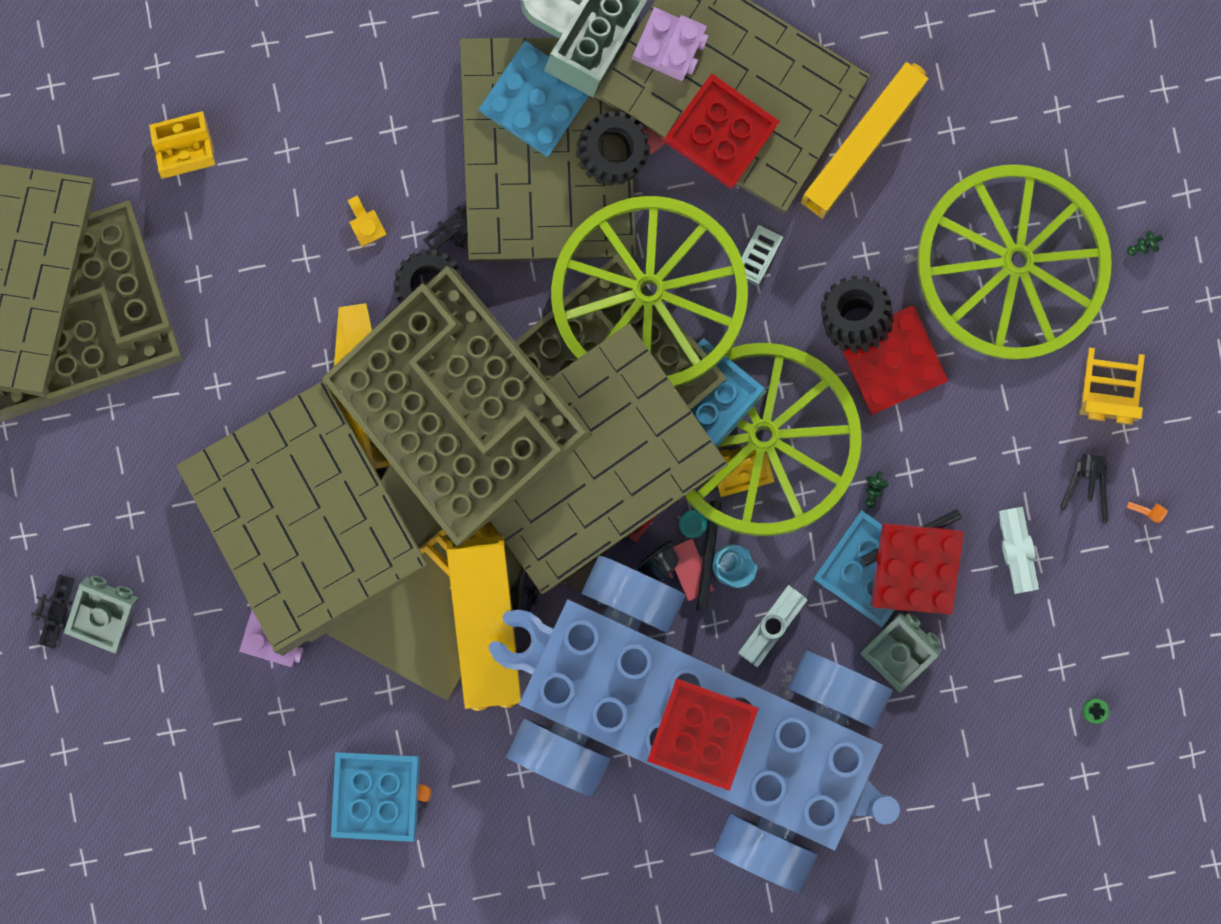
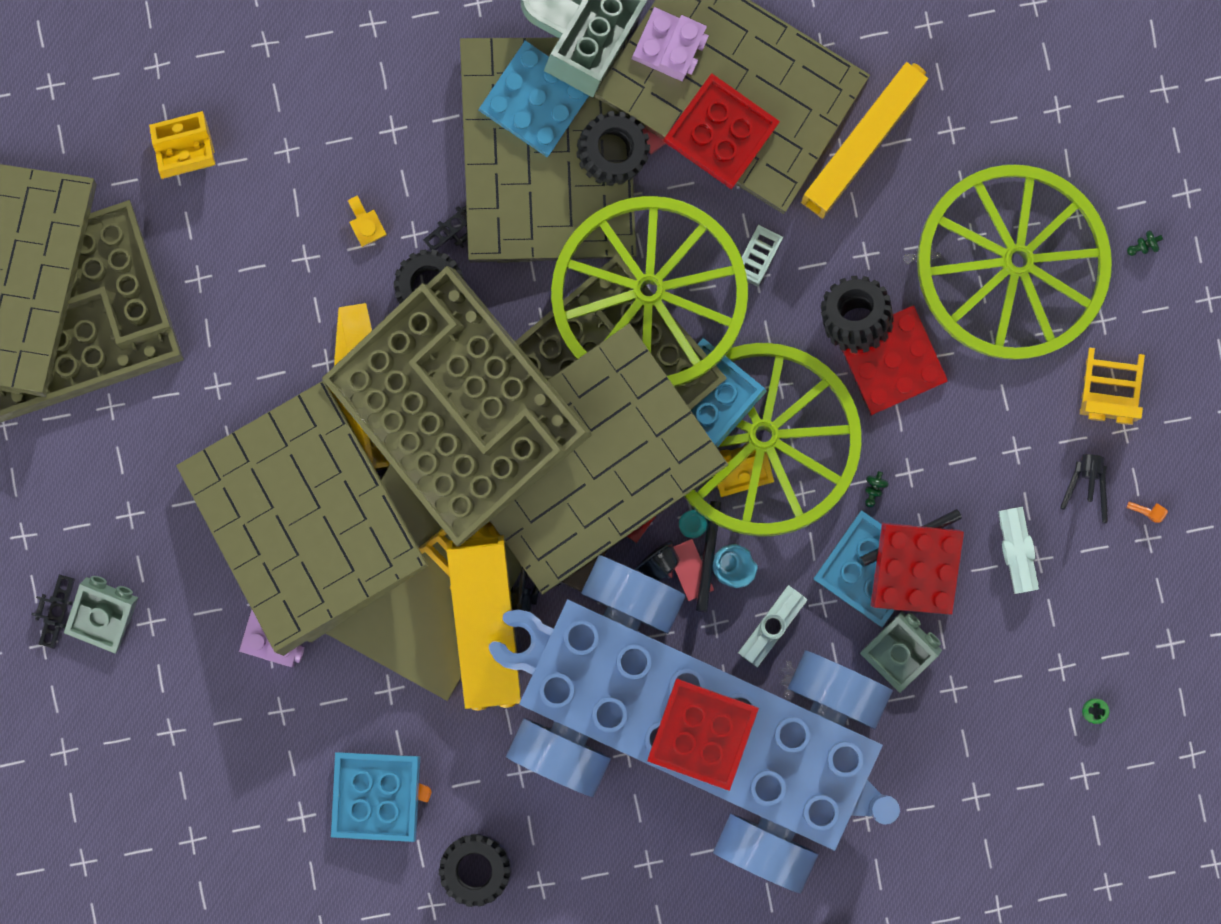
(457, 888): none -> black tyre

